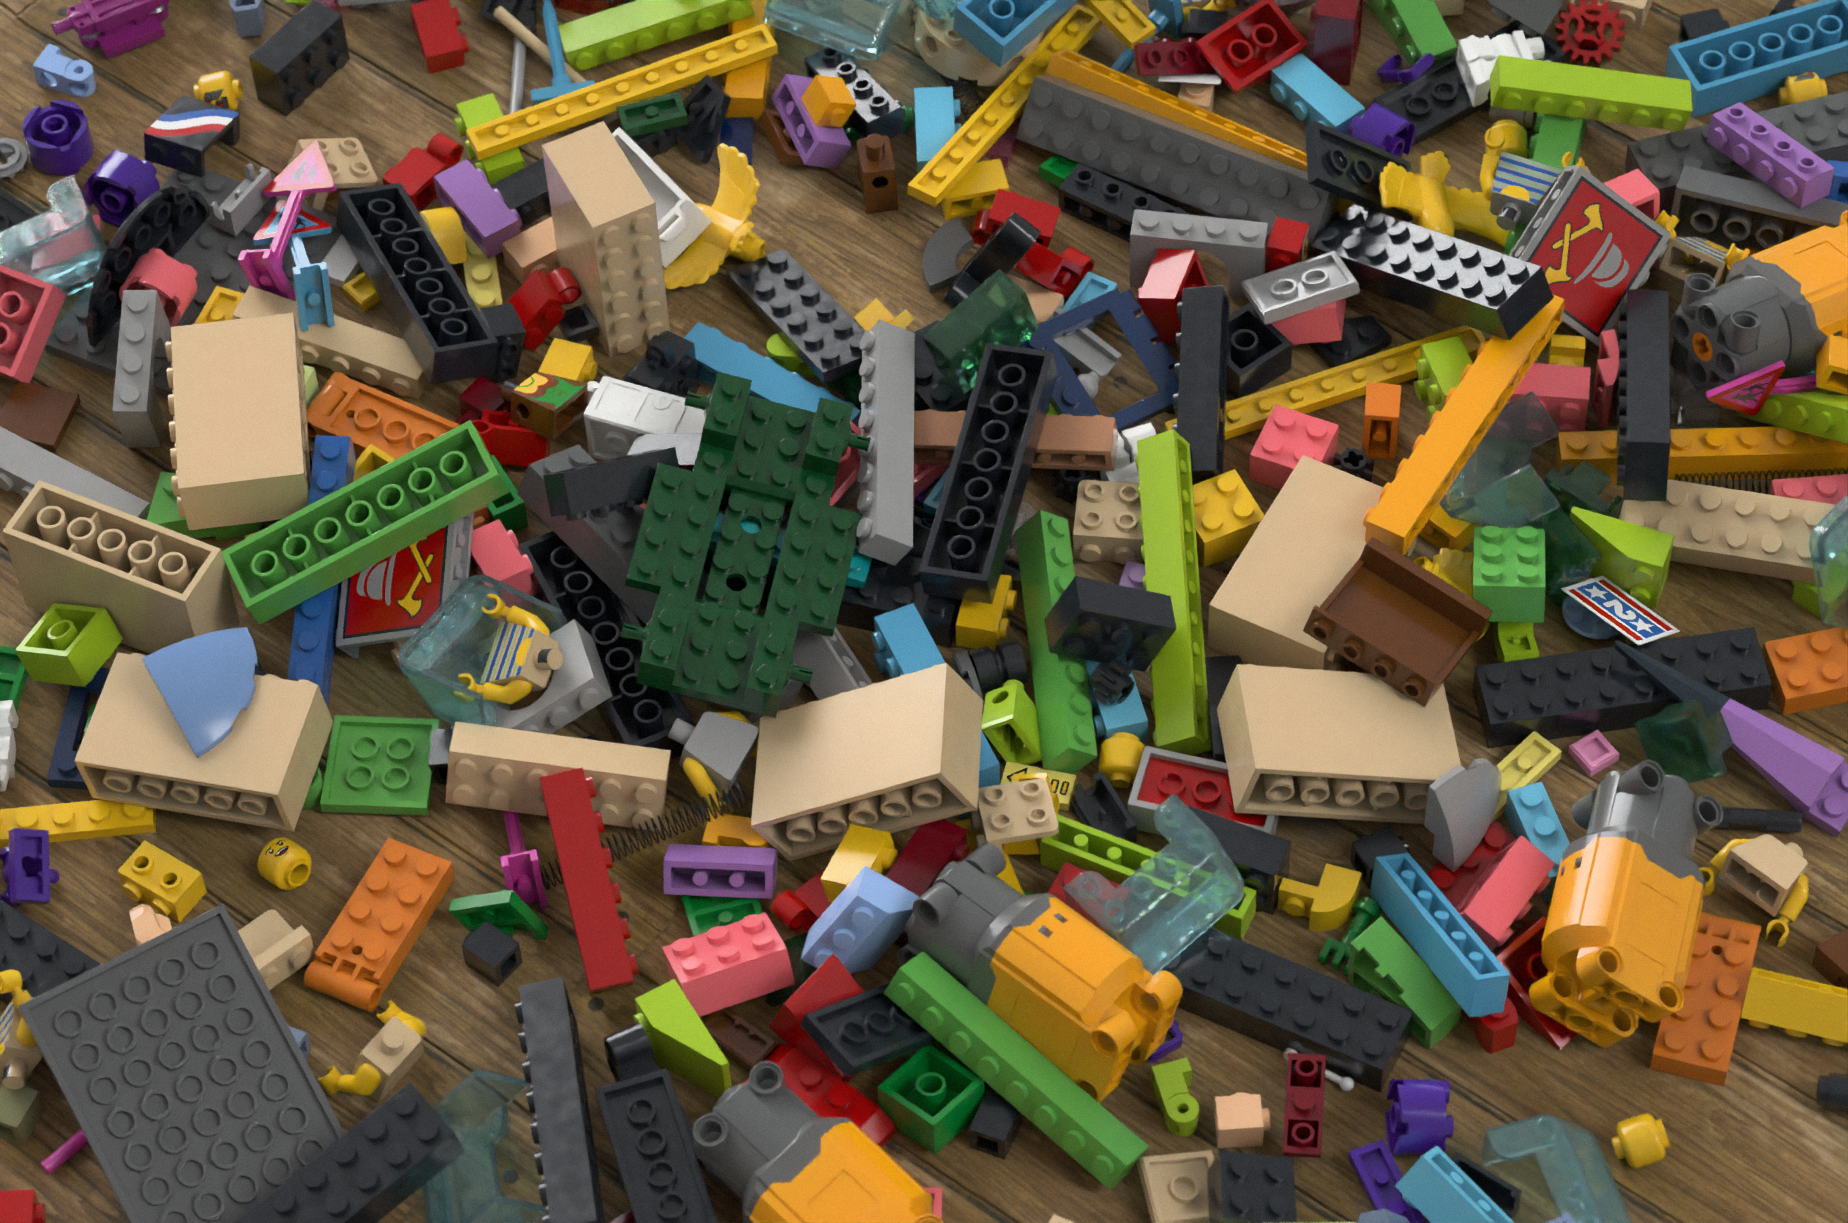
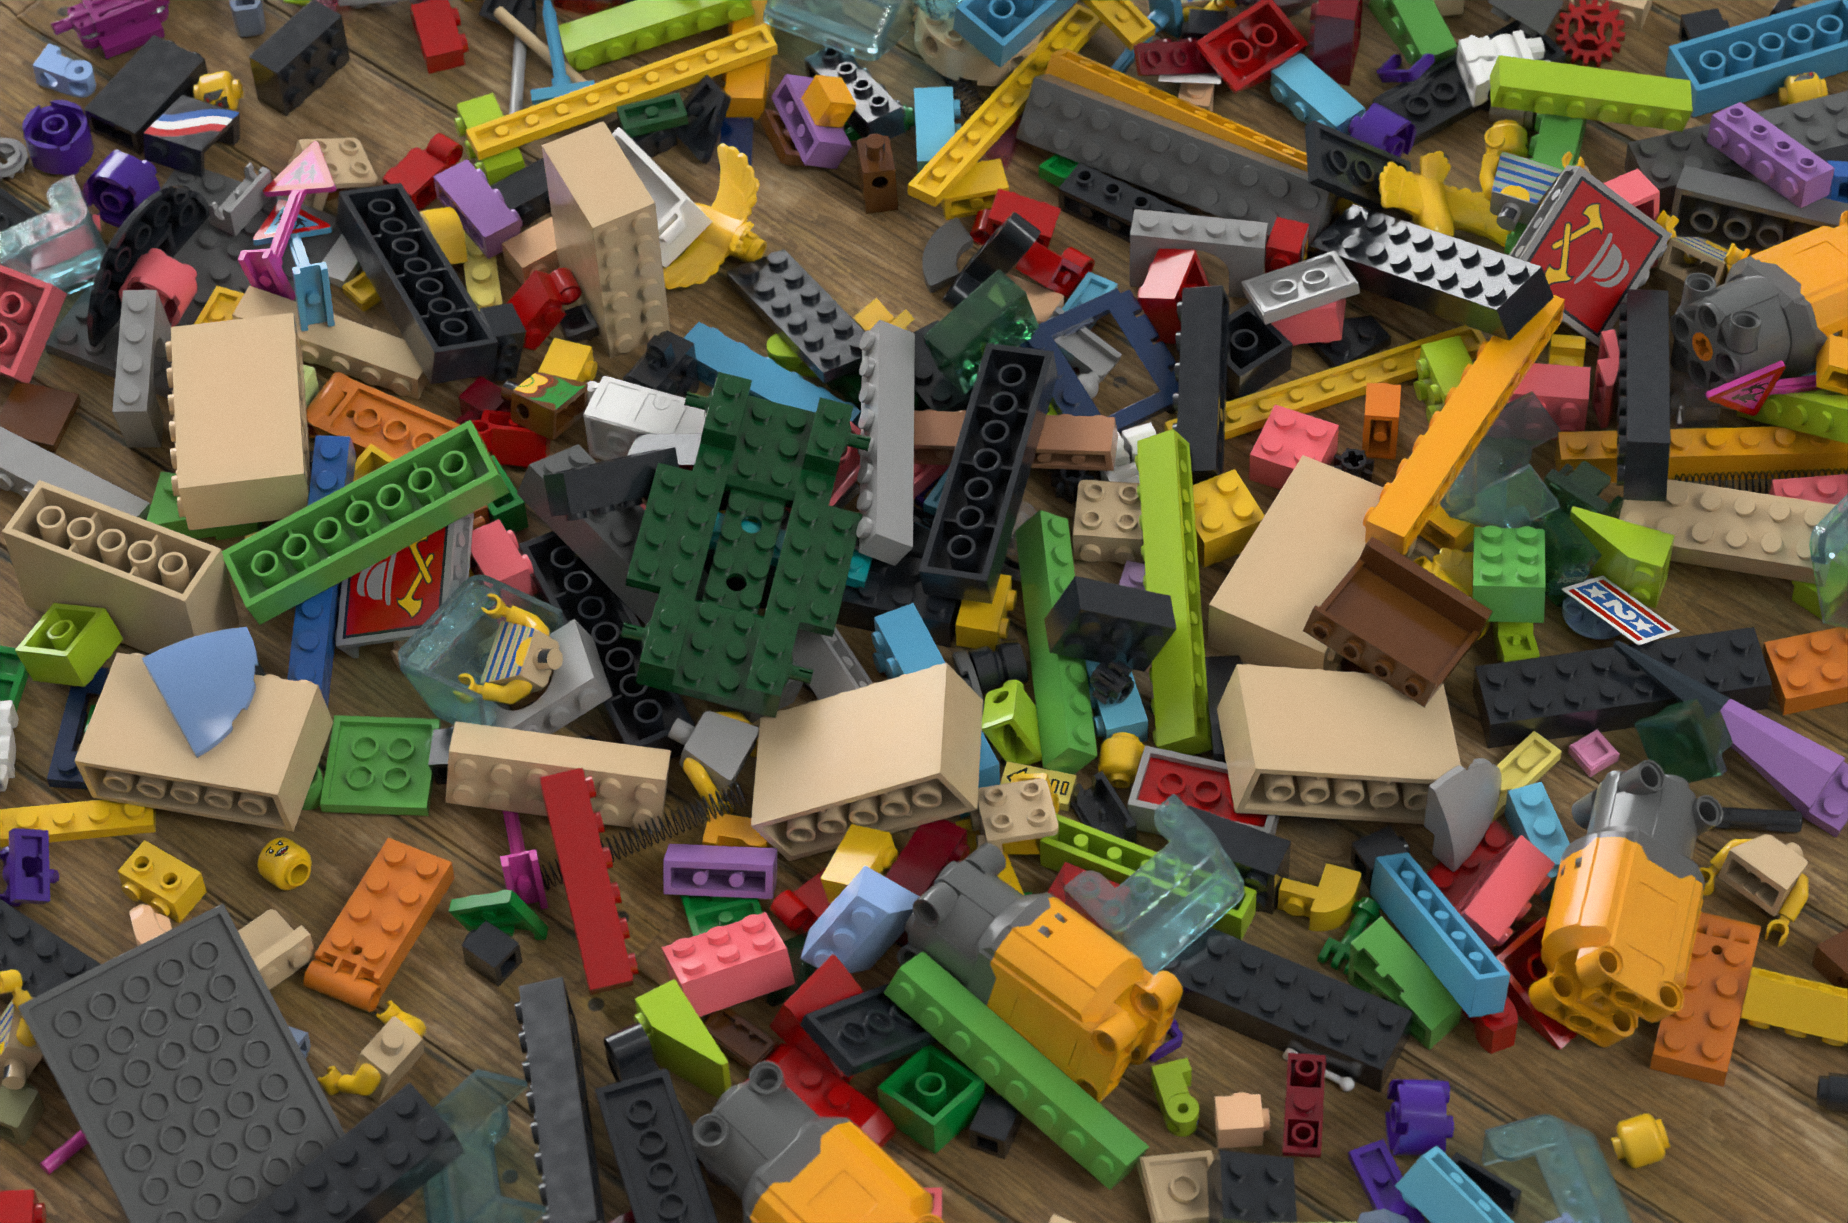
(144, 92): none -> black brick

